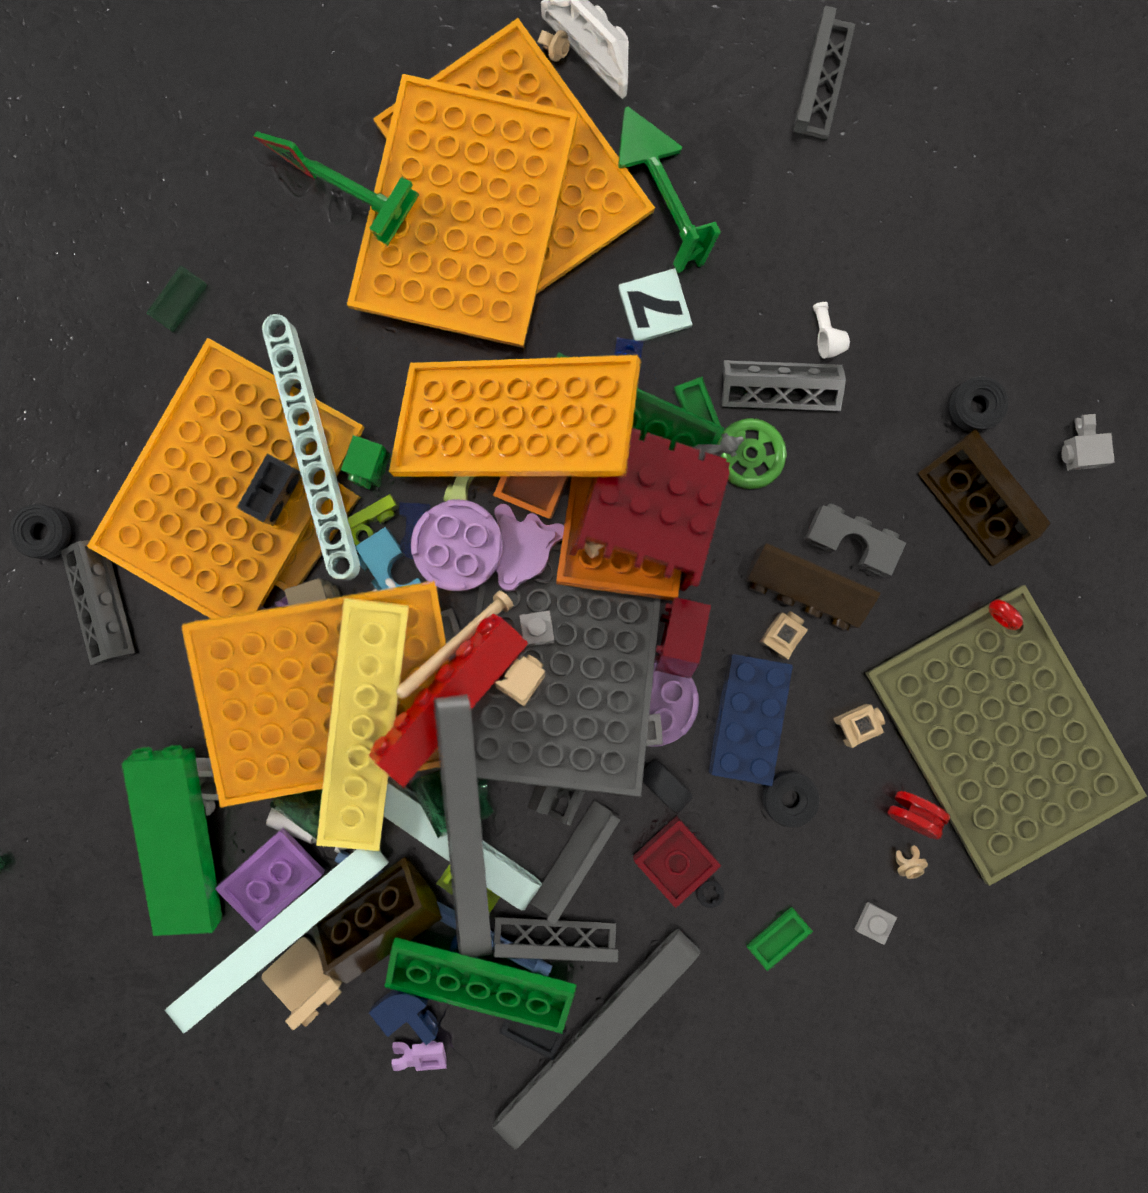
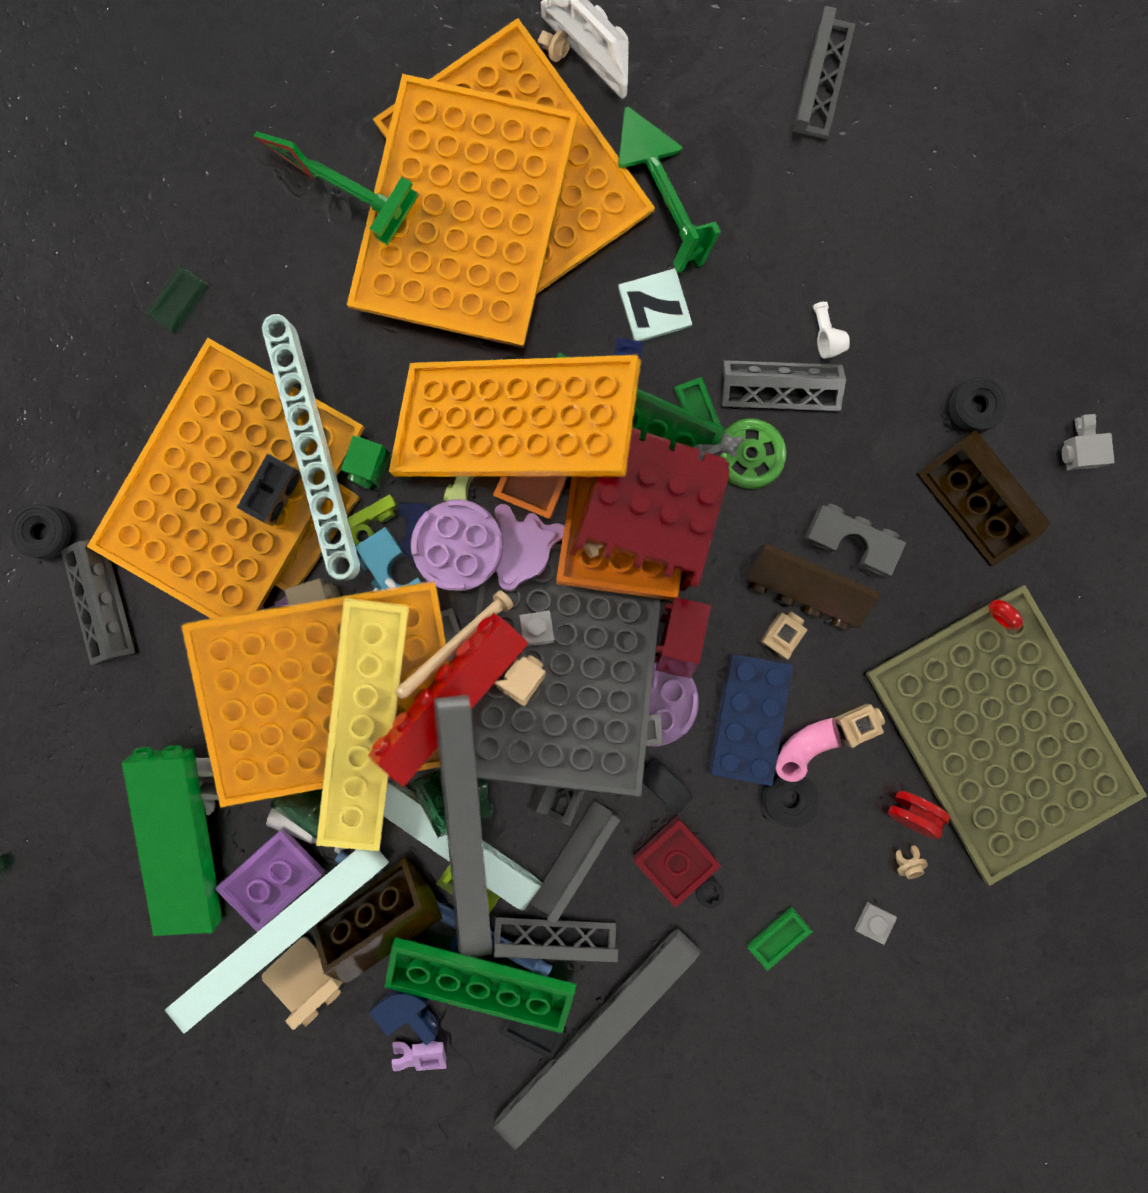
(804, 746): none -> bright pink cylinder

